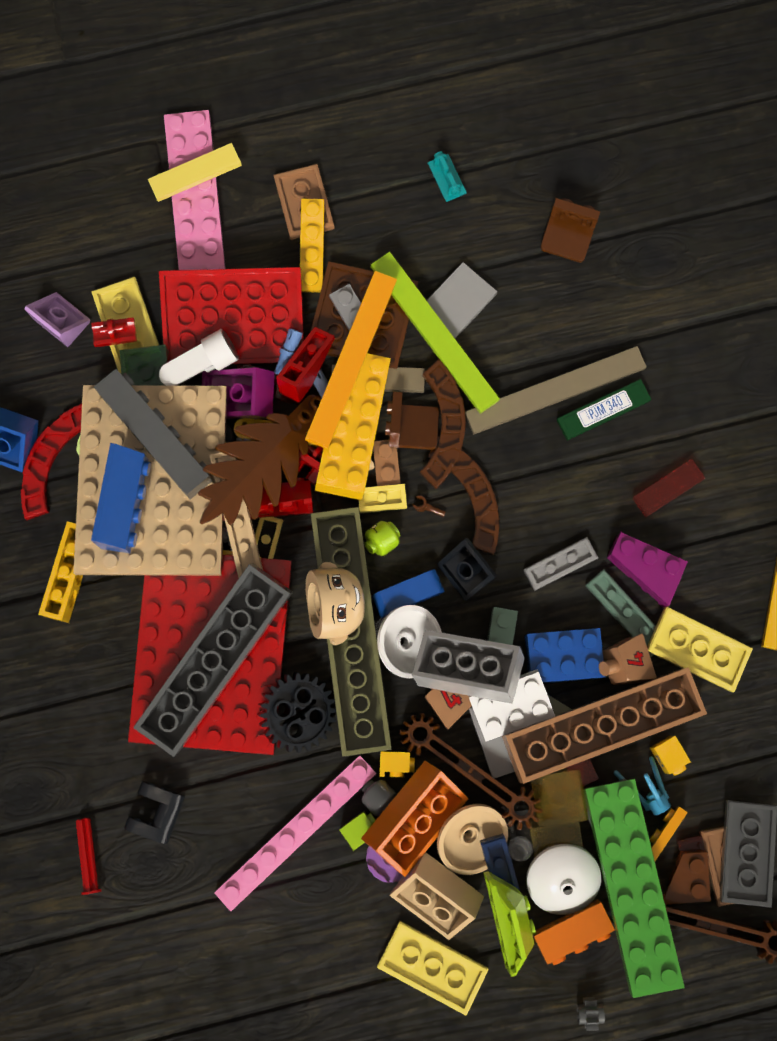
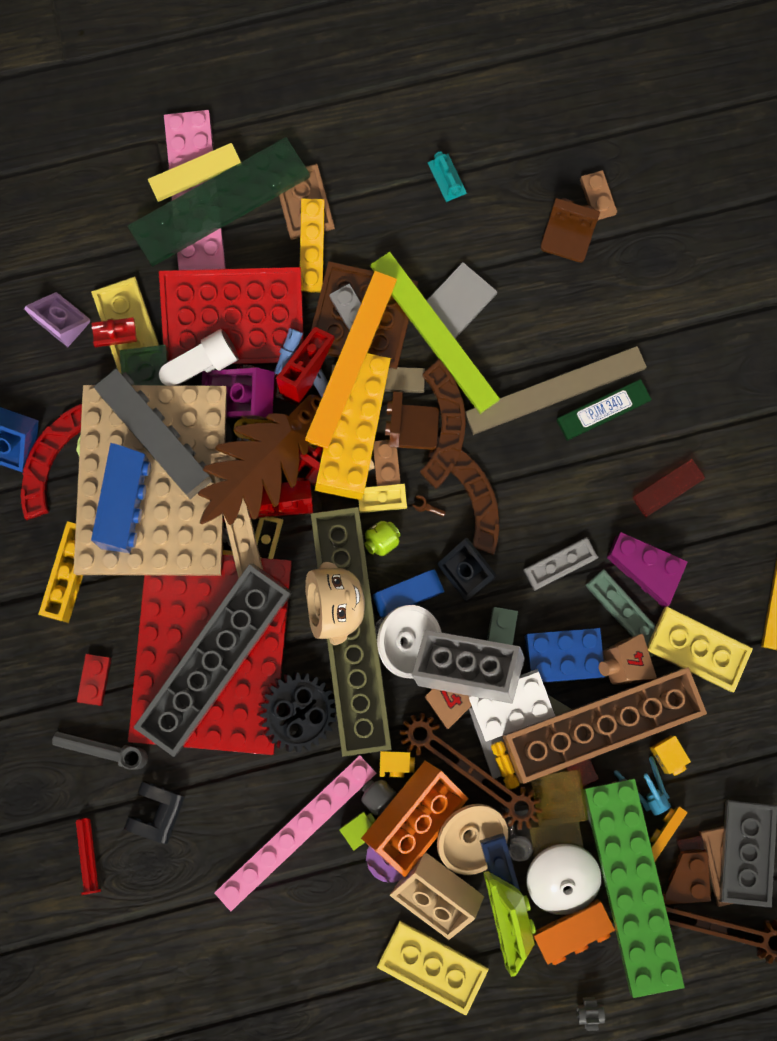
(94, 680): none -> red plate
(101, 750): none -> dark grey axle
(218, 201): none -> clear green plate
(505, 765): none -> yellow axle
(598, 194): none -> medium nougat plate

